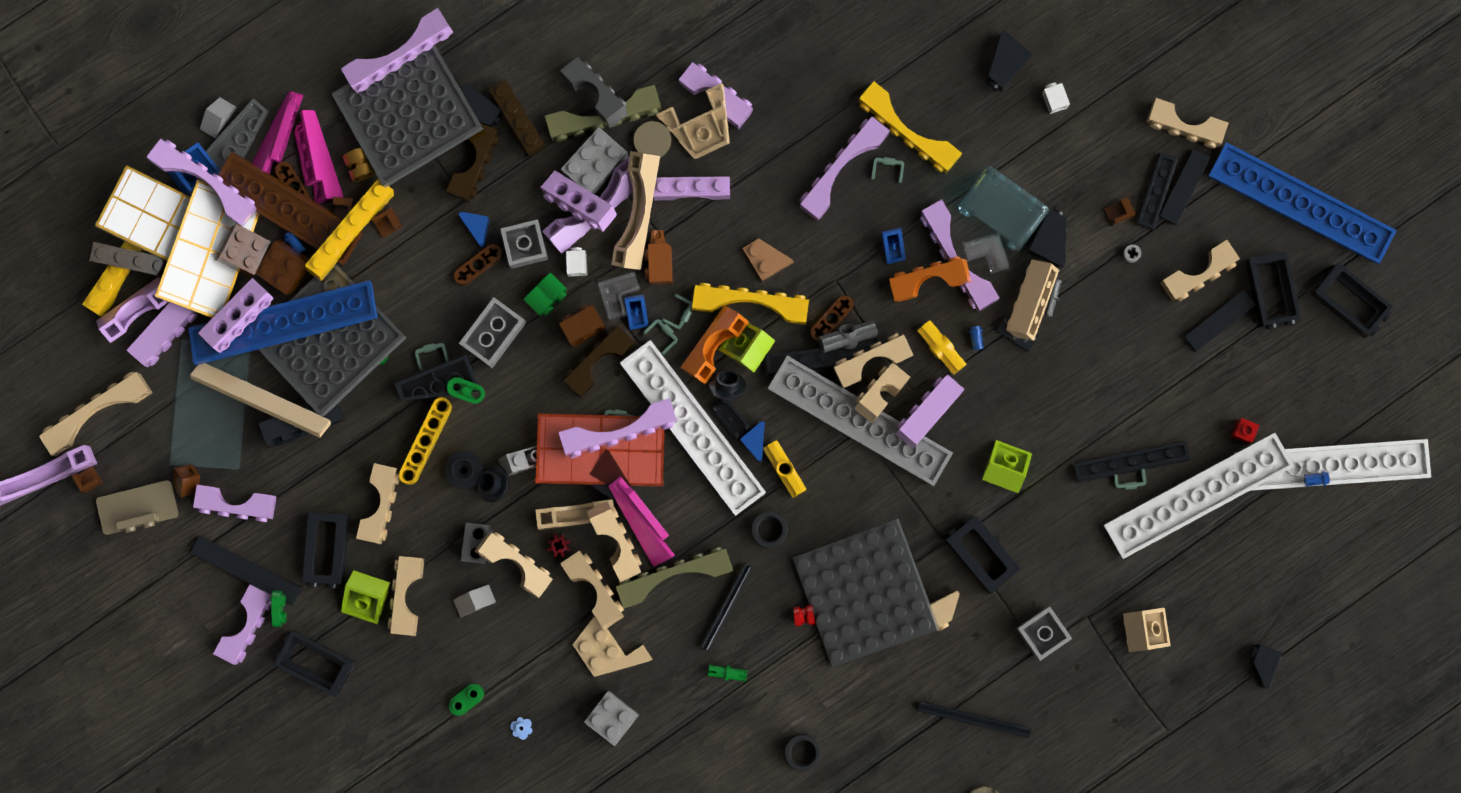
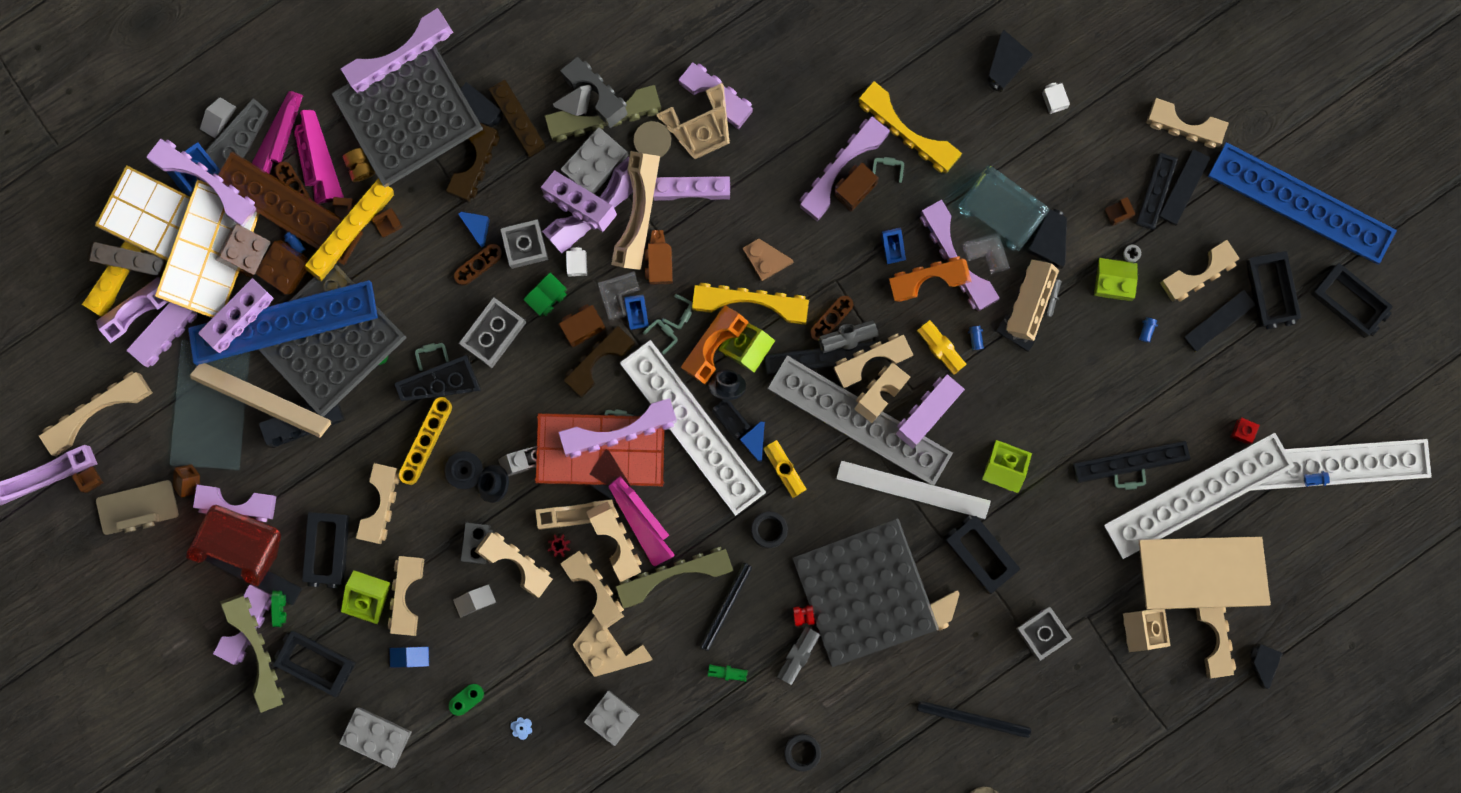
(236, 541): none -> clear red windscreen
(265, 690): none -> olive arch
(375, 737): none -> light grey brick
(409, 657): none -> slope
(465, 391): green plate -> none
(576, 101): none -> light grey slope
(798, 655): none -> dark grey piece
(856, 186): none -> reddish brown brick
(913, 489): none -> white tile
(1116, 279): none -> lime slope
(1148, 329): none -> blue pin
(1204, 573): none -> tan piece
(1219, 661): none -> tan arch

